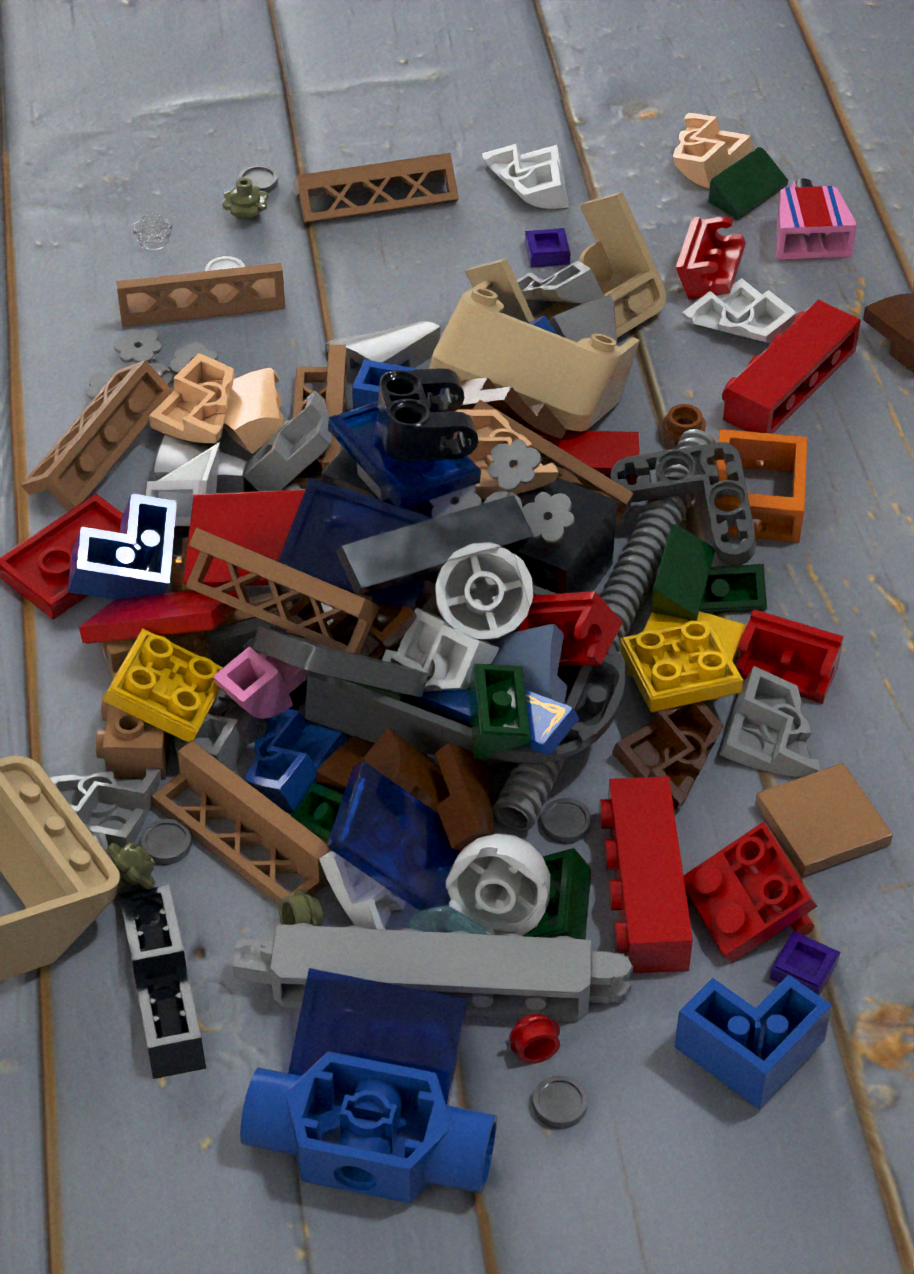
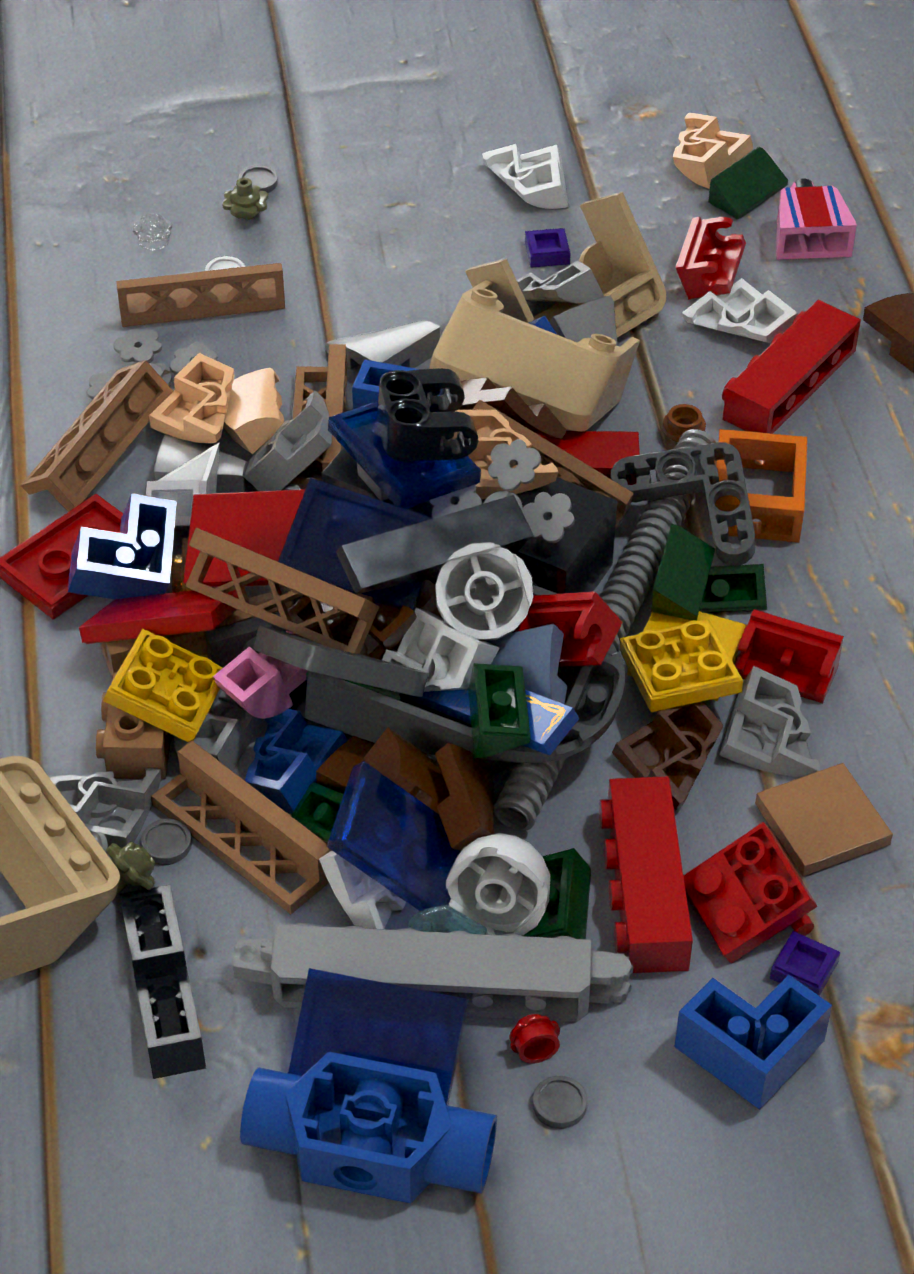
(300, 909): olive plate -> none
(371, 177): medium nougat fence -> none
(566, 820): flat silver piece -> none

